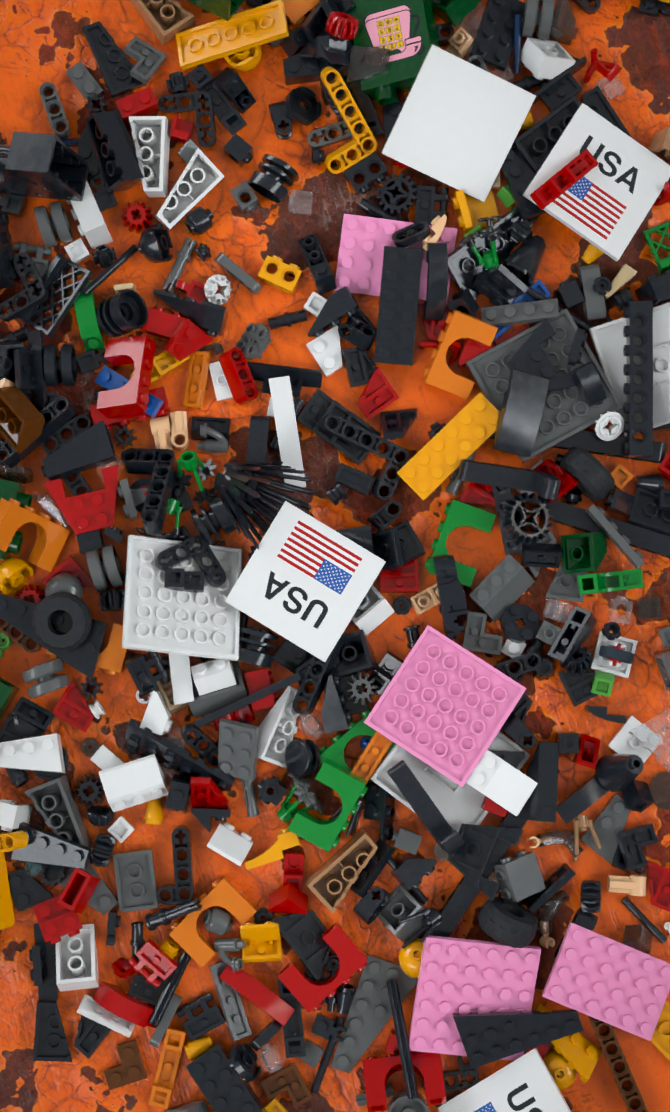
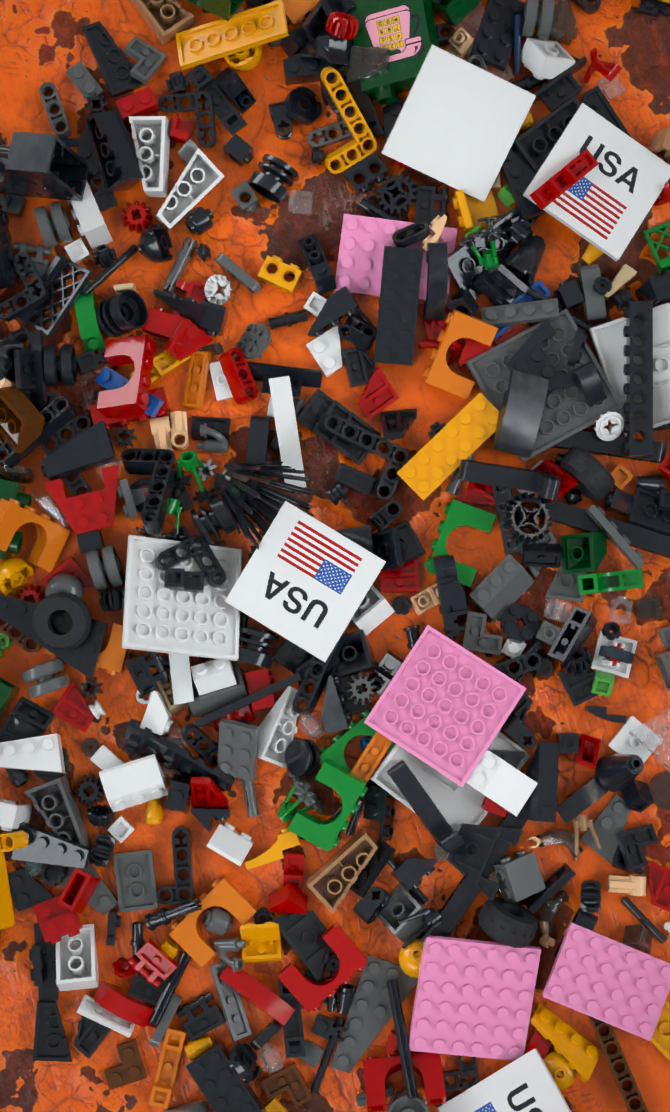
(115, 533): black plate -> none
(277, 795): black brick -> none
(406, 840): dark grey brick -> none
(508, 1033): black wing -> none

